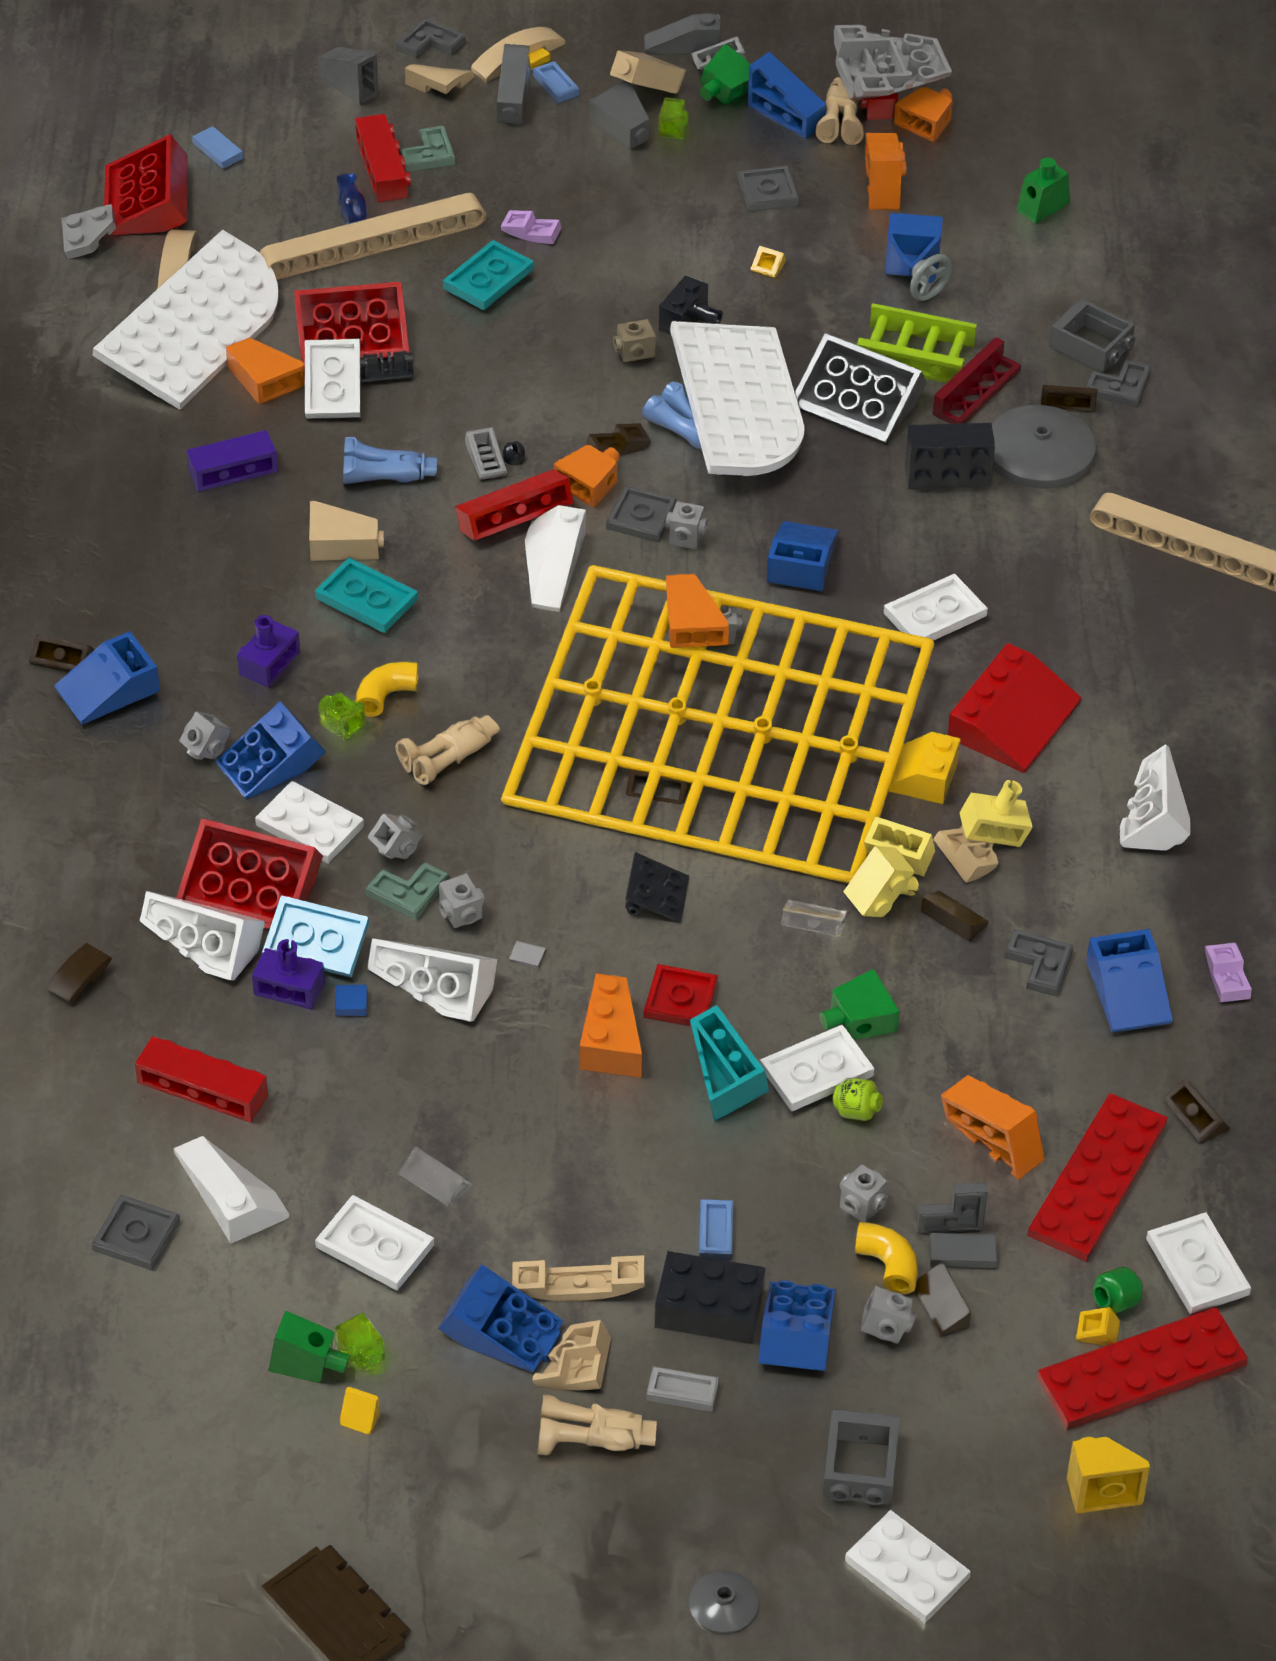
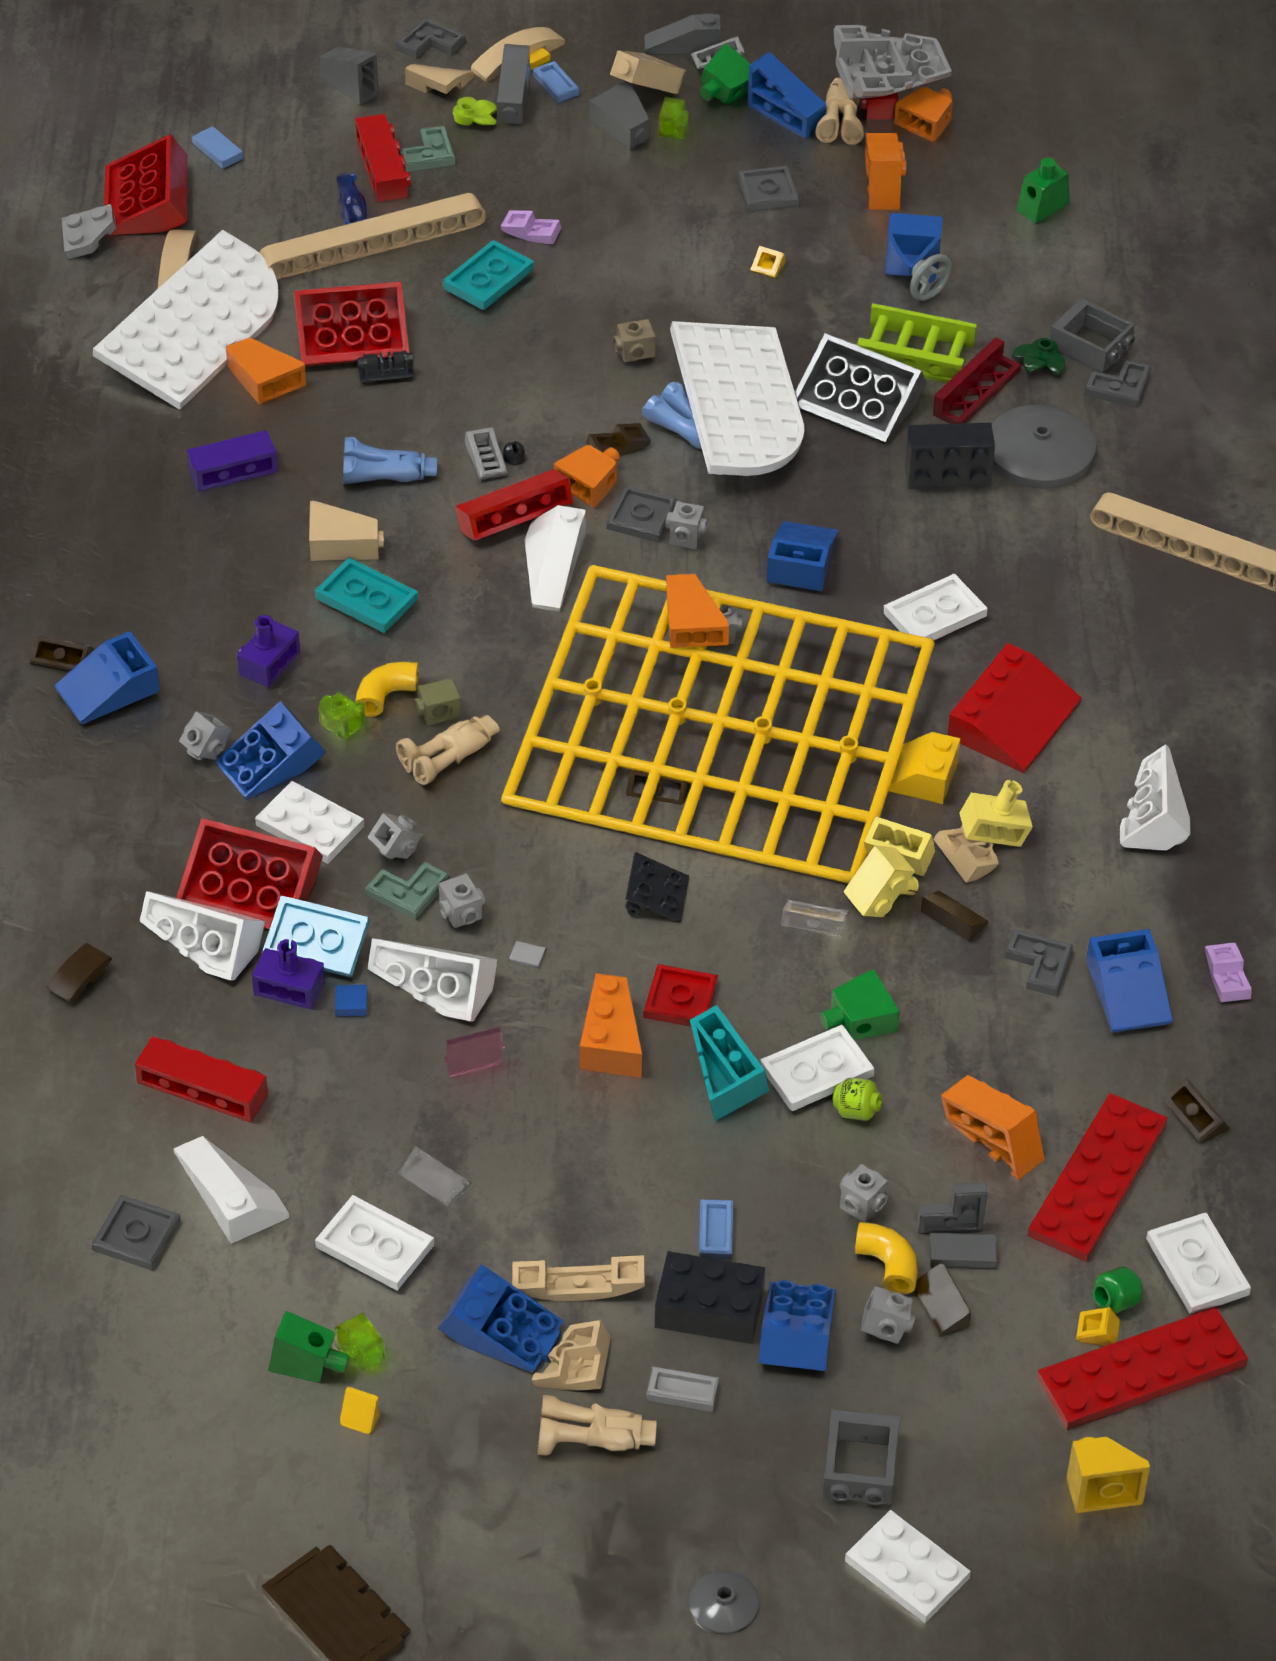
(332, 378): white plate -> none
(438, 702): none -> olive brick
(470, 111): none -> lime plate
(474, 1052): none -> clear pink piece
(687, 304): black brick -> none
(1040, 354): none -> dark green plate
(1069, 397): dark brown slope -> none

